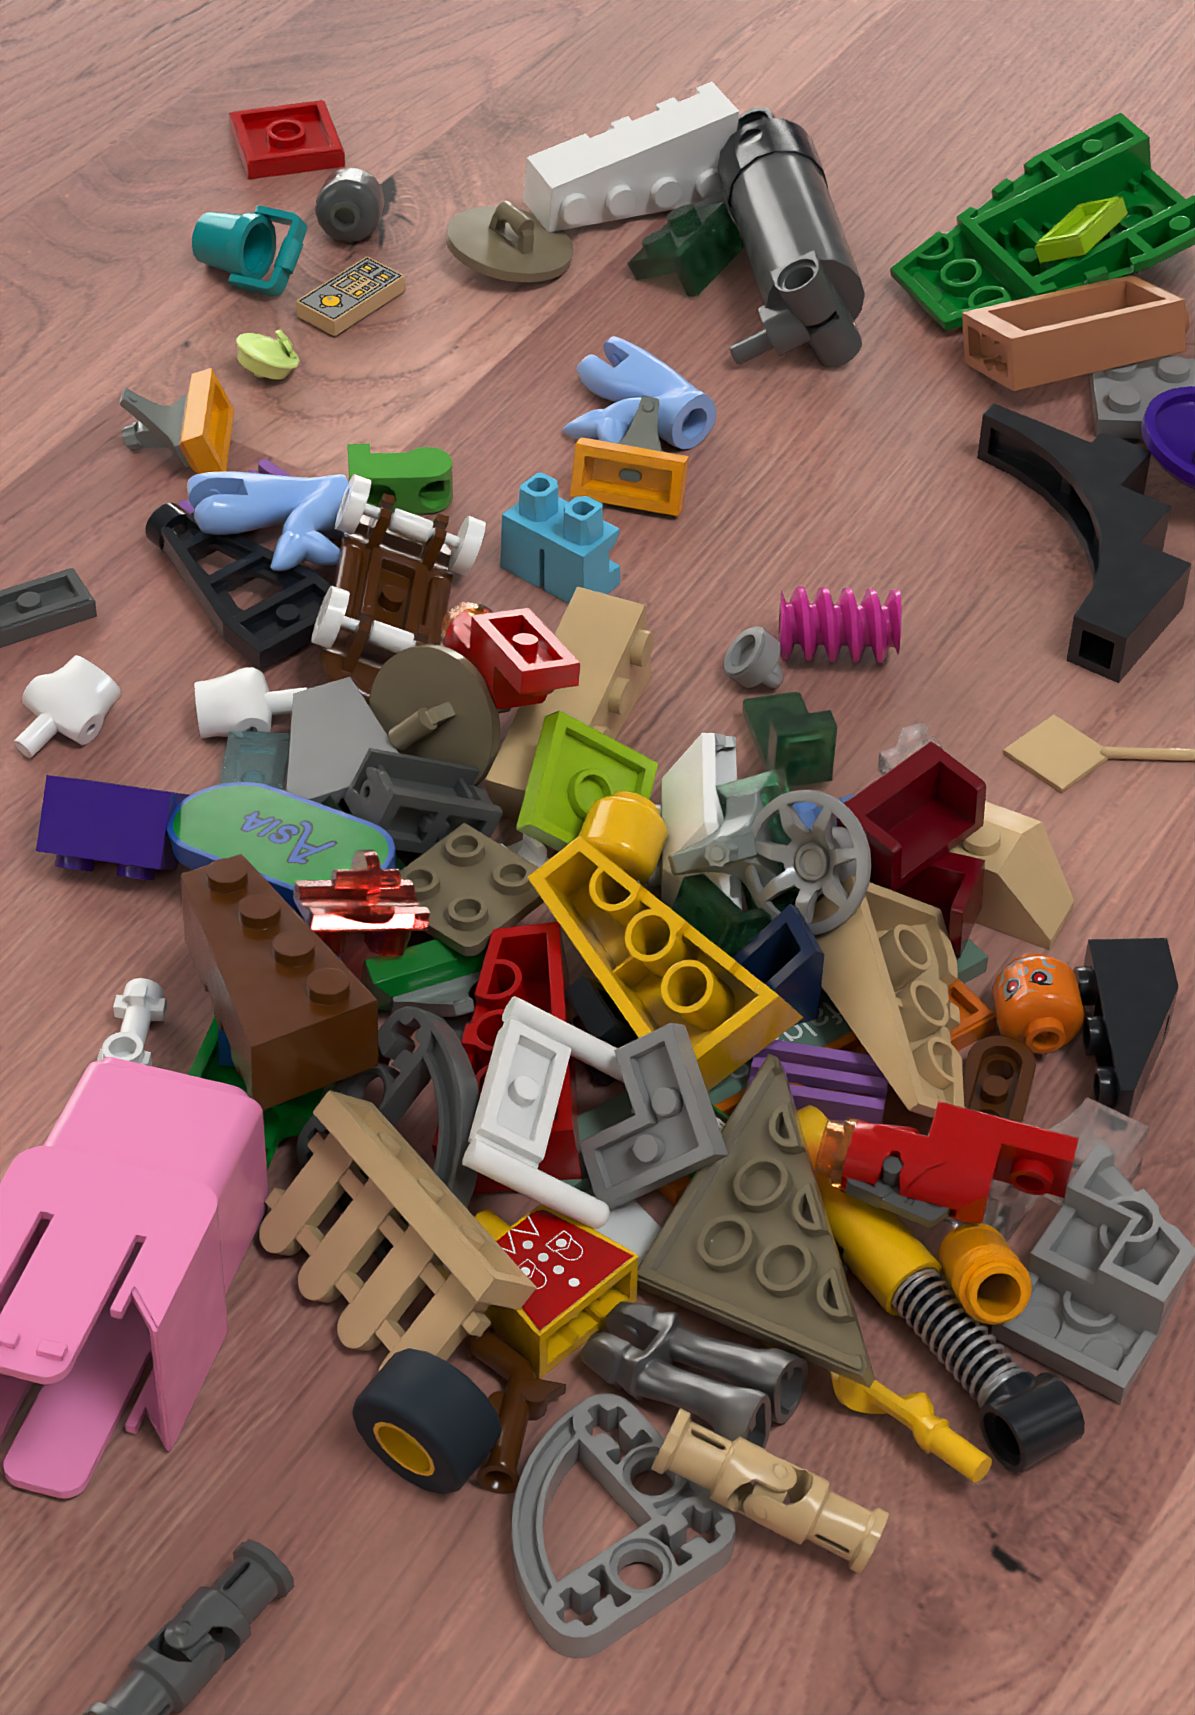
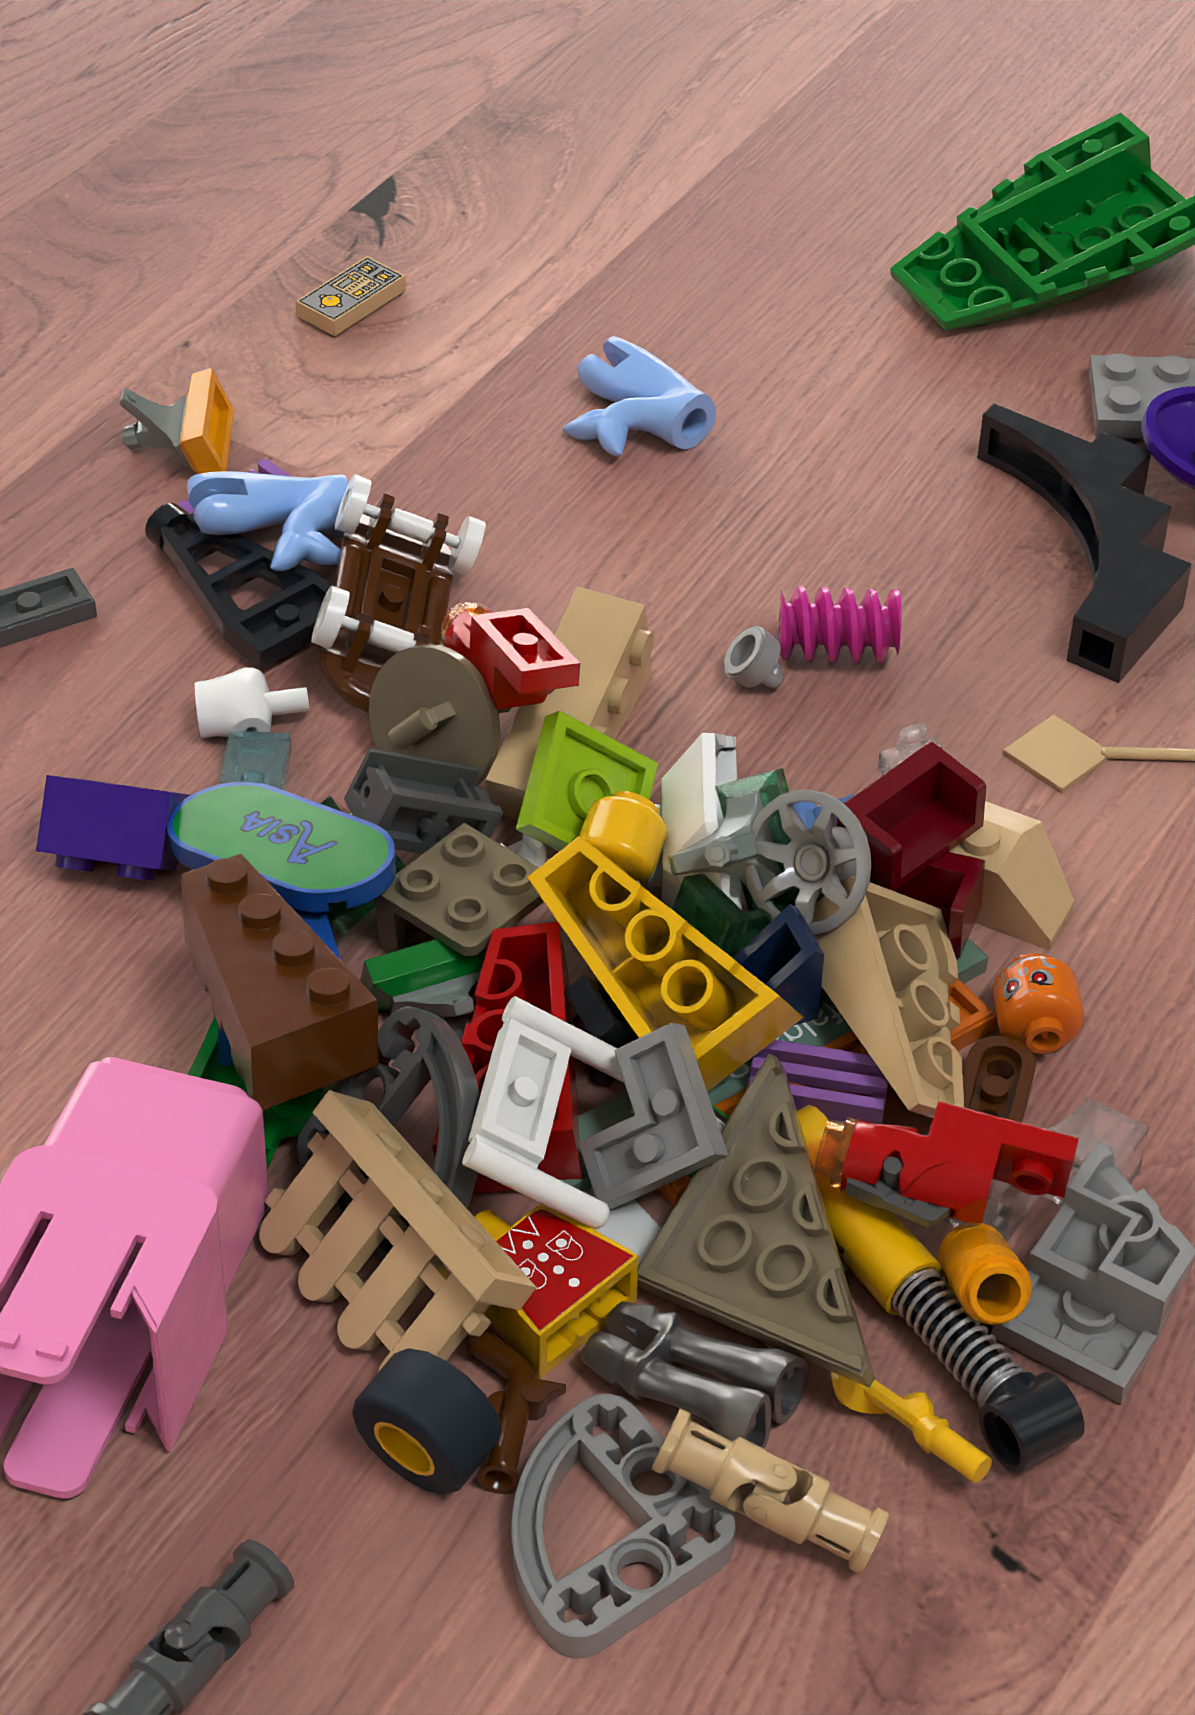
(68, 702): white piece -> none
(138, 1006): white bar -> none
(248, 245): teal piece -> none
(266, 355): yellowish green hat -> none
(286, 139): red tile -> none
(330, 739): light grey slope -> none
(350, 205): dark grey head -> none
(362, 901): clear red hips -> none
(416, 478): bright green leg -> none
(508, 244): dark tan shield -> none
(558, 541): medium azure hips -> none
(634, 165): white wedge -> none
(634, 469): light orange piece -> none
(692, 244): clear green bracket -> none
(791, 240): dark grey piece -> none
(792, 737): clear green bracket -> none
(1074, 332): nougat window -> none
(1081, 229): lime tile -> none
(1129, 1009): black slope -> none

